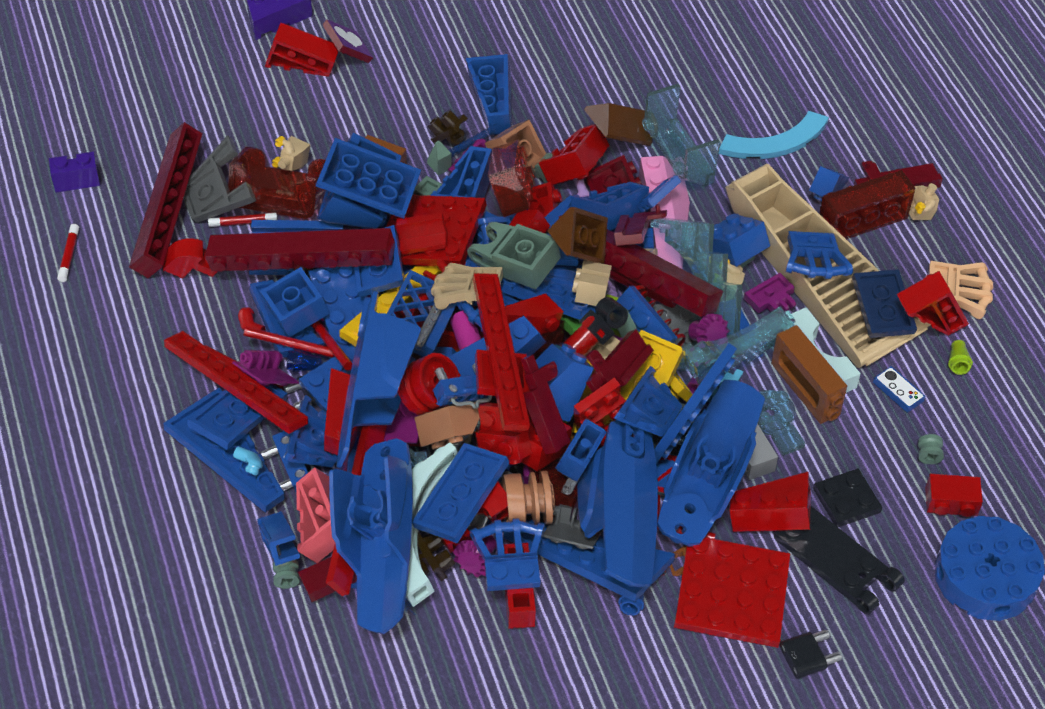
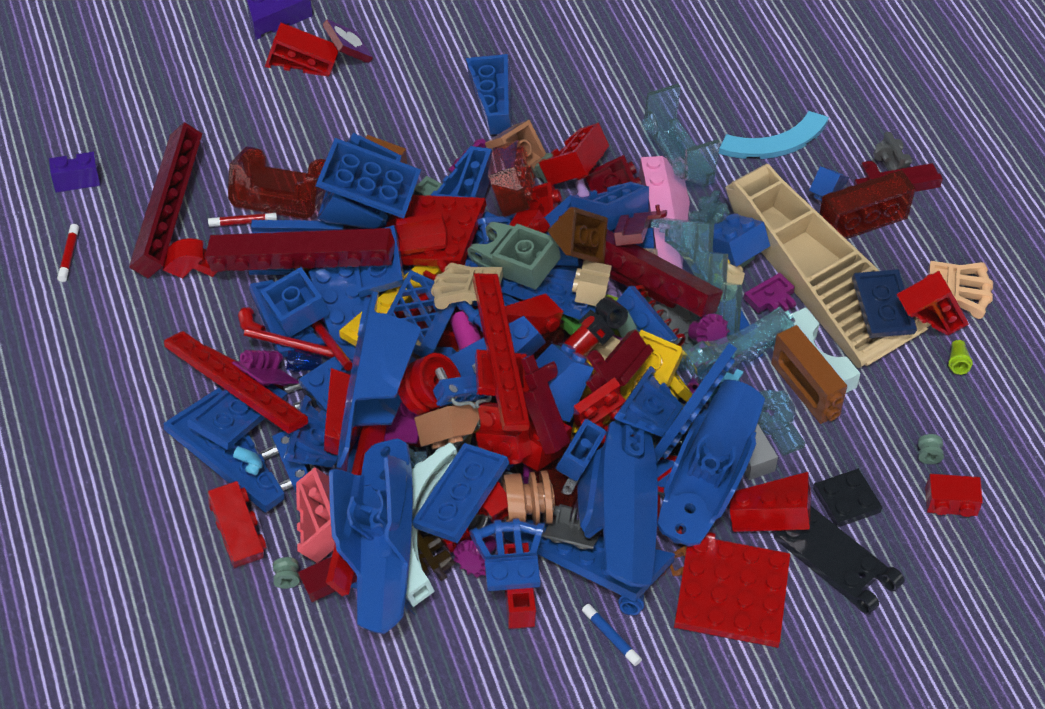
(207, 187): dark grey wing -> none
(236, 524): none -> red wedge
(278, 538): blue window -> none
(293, 155): tan piece -> none
(423, 332): light grey piece -> none
(440, 158): sand green slope -> none
(448, 128): dark brown hips -> none
(480, 137): blue piece -> none
(611, 634): none -> blue bar
(620, 122): reddish brown slope -> none
(658, 193): blue tile -> none
(711, 209): none -> clear light blue hips
(805, 654): black piece -> none
(816, 245): blue plate -> none
(891, 153): none -> dark grey hips
(899, 389): tile -> none
(924, 202): tan piece -> none
(989, 568): blue brick -> none

